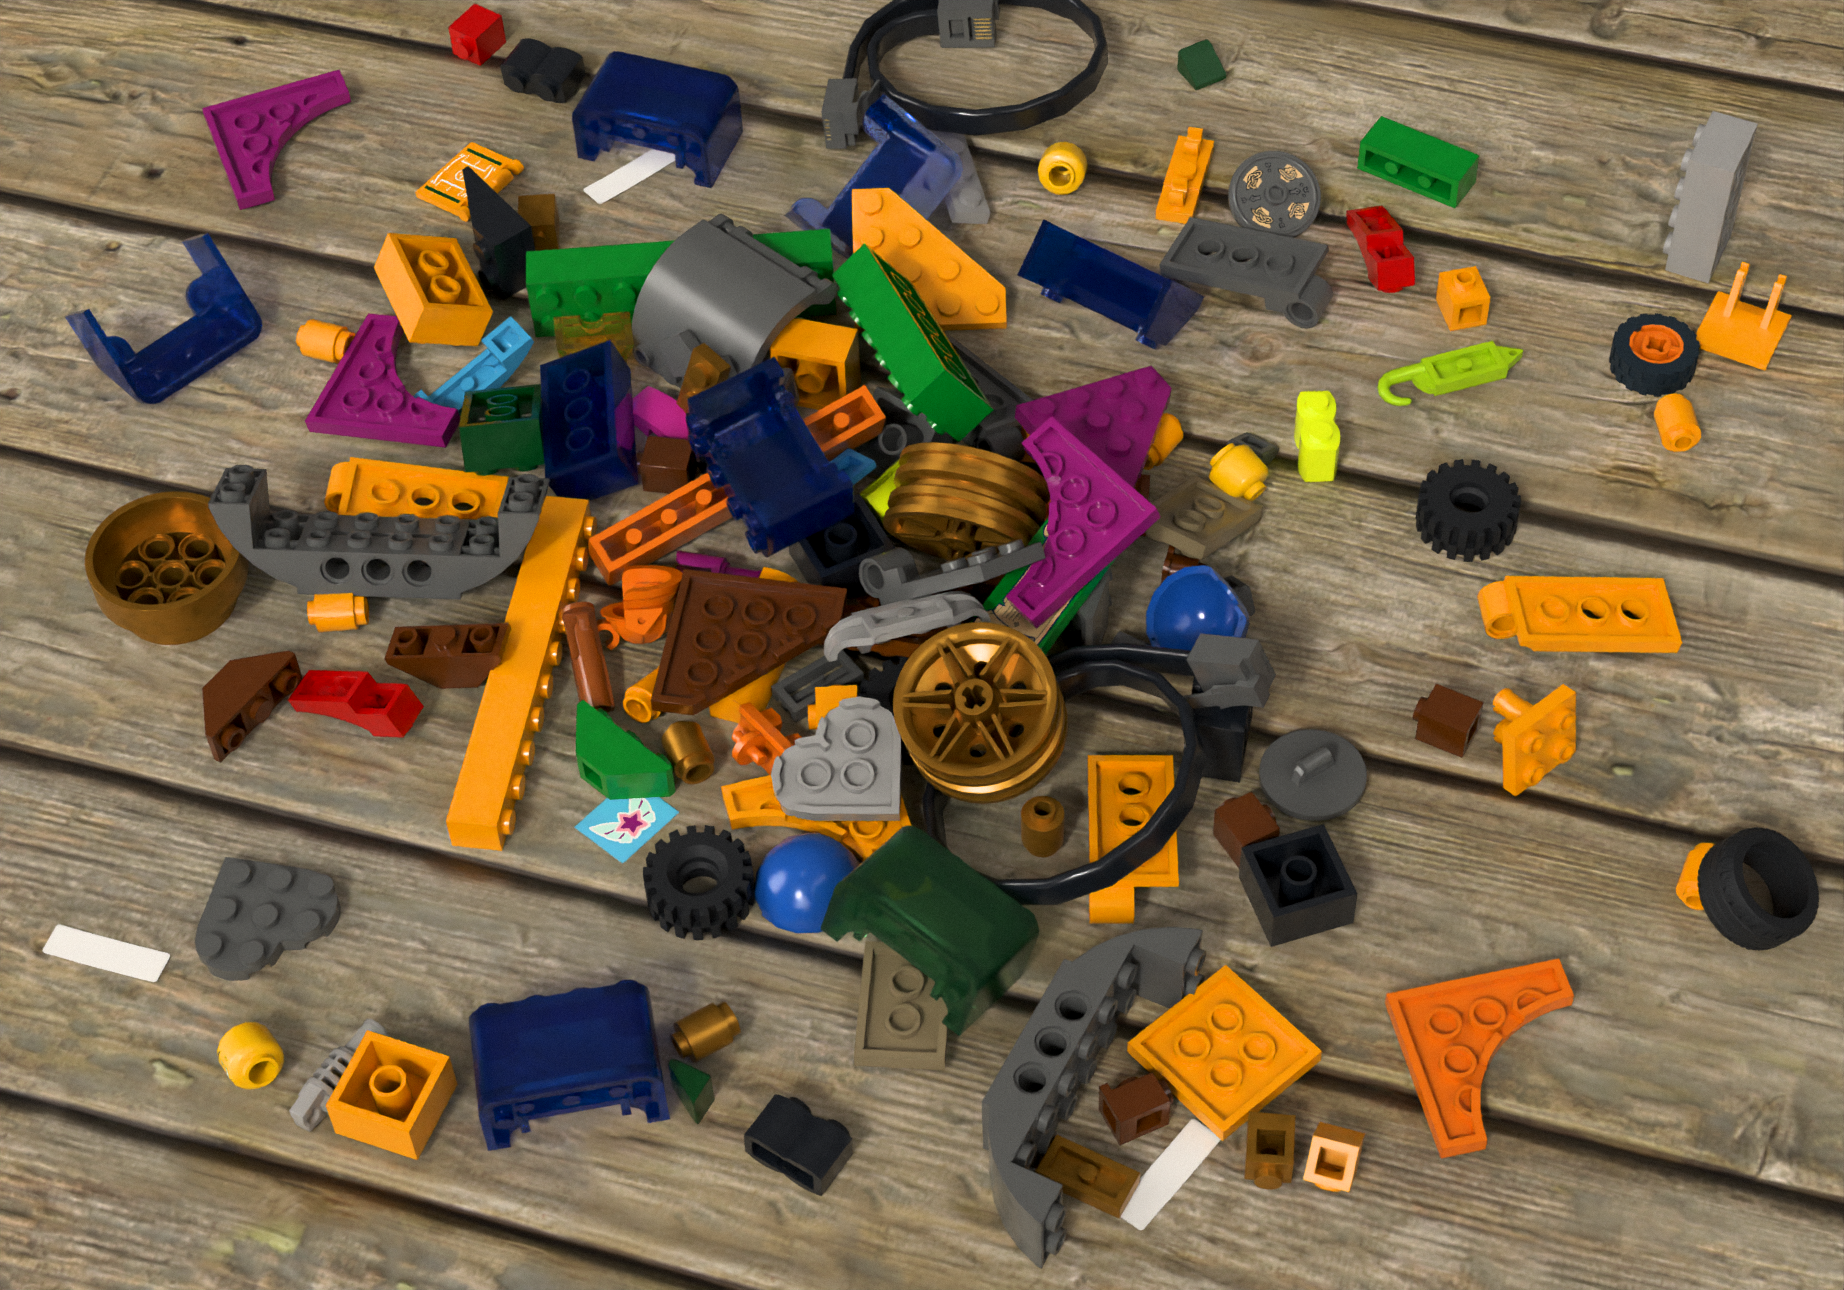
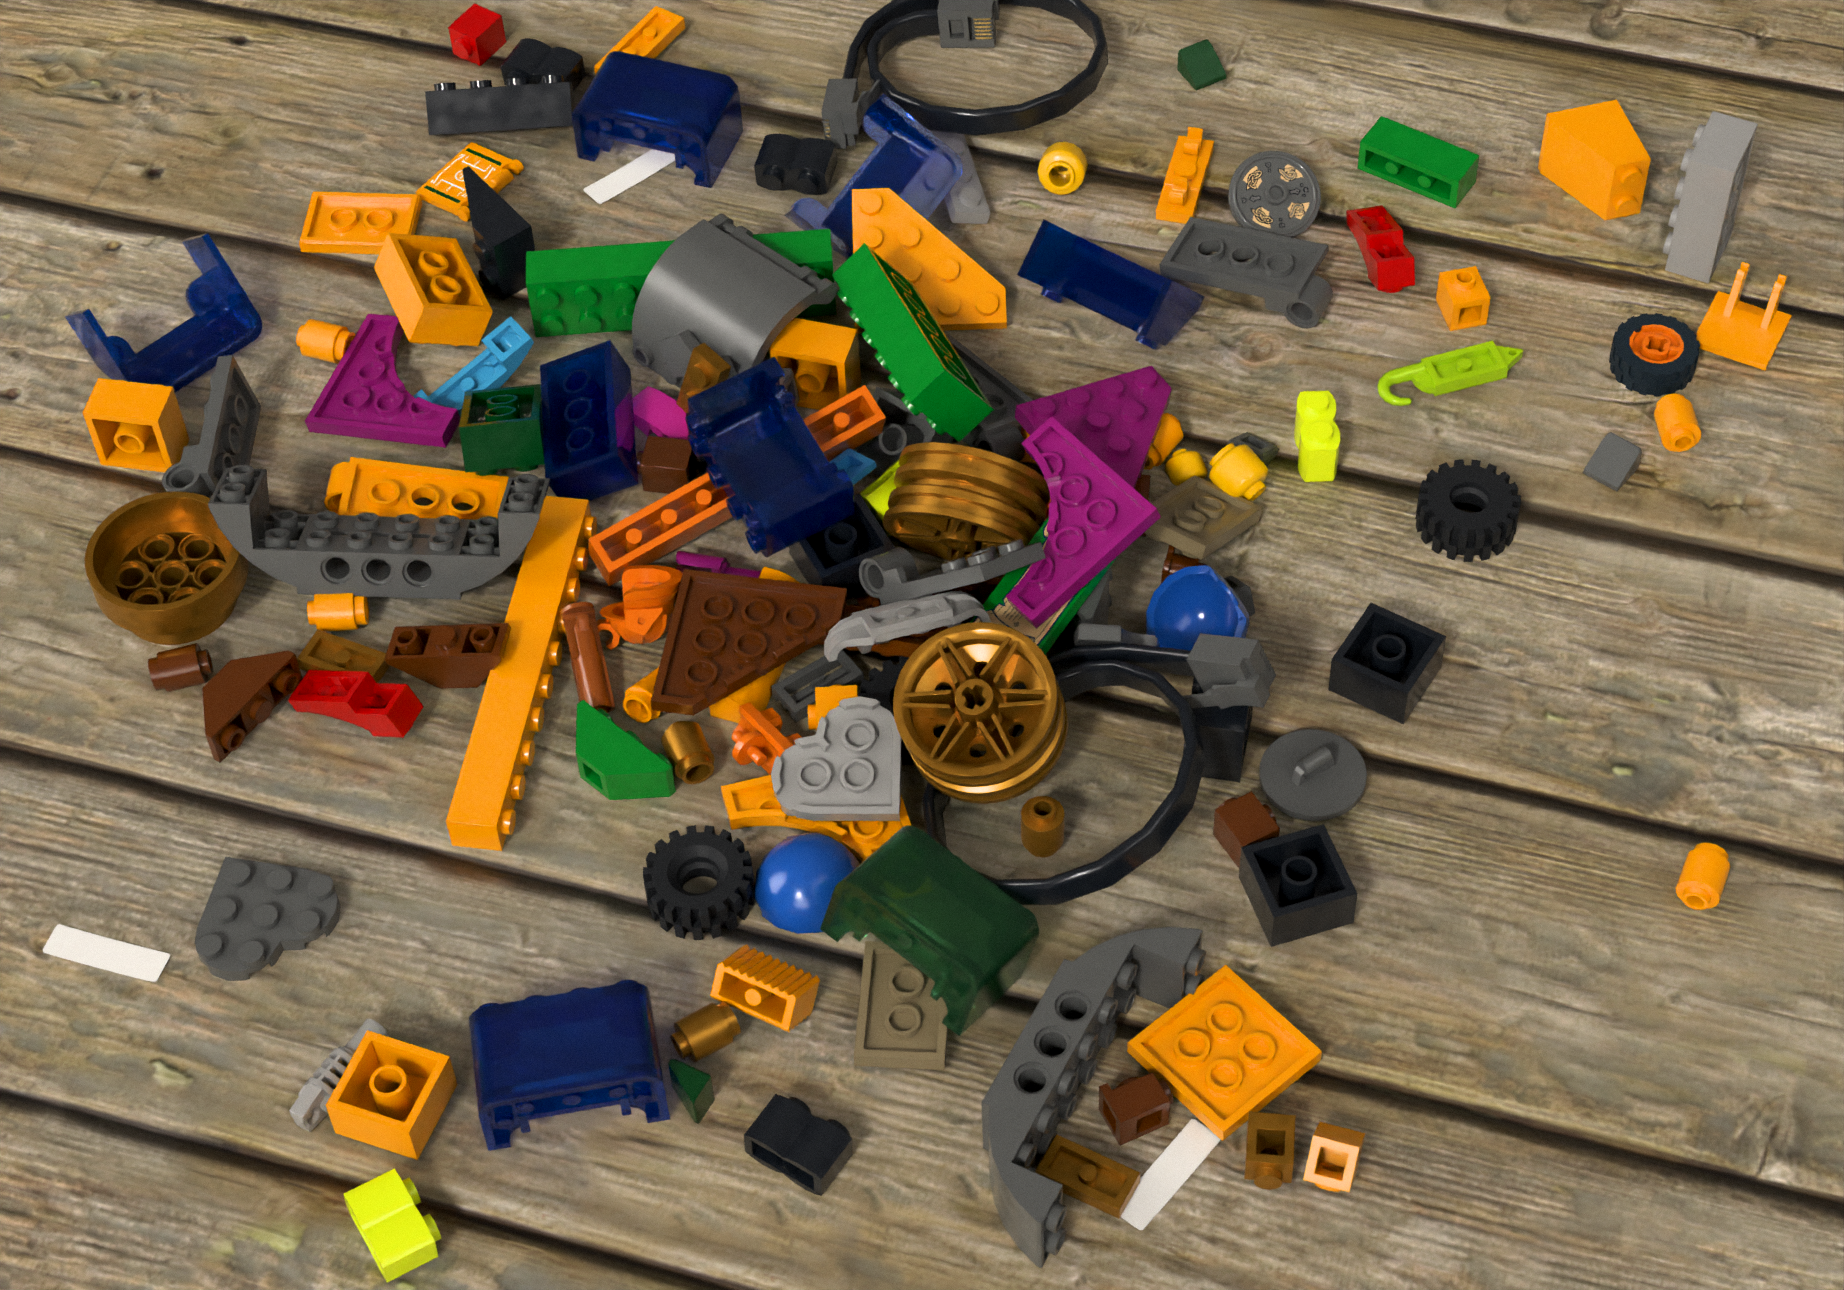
(135, 425): none -> light orange brick
(180, 668): none -> reddish brown brick
(225, 436): none -> dark grey hinge
(250, 1055): yellow head -> none
(257, 126): magenta plate -> none
(339, 654): none -> pearl gold plate
(357, 221): none -> light orange tile
(392, 1224): none -> neon yellow brick
(501, 107): none -> black brick
(543, 217): pearl gold brick -> none
(575, 335): clear yellow cylinder -> none
(626, 824): medium azure sticker -> none
(650, 35): none -> light orange plate
(765, 988): none -> light orange brick
(795, 164): none -> black brick
(1109, 634): none -> dark grey tile
(1109, 808): light orange hinge -> none
(1185, 465): none -> yellow piece
(1386, 663): none -> black brick
(1447, 720): reddish brown brick -> none
(1455, 1031): orange plate -> none
(1534, 735): light orange plate -> none
(1550, 617): light orange hinge -> none
(1596, 158): none -> light orange slope
(1613, 461): none -> dark grey slope
(1730, 902): black tyre -> none

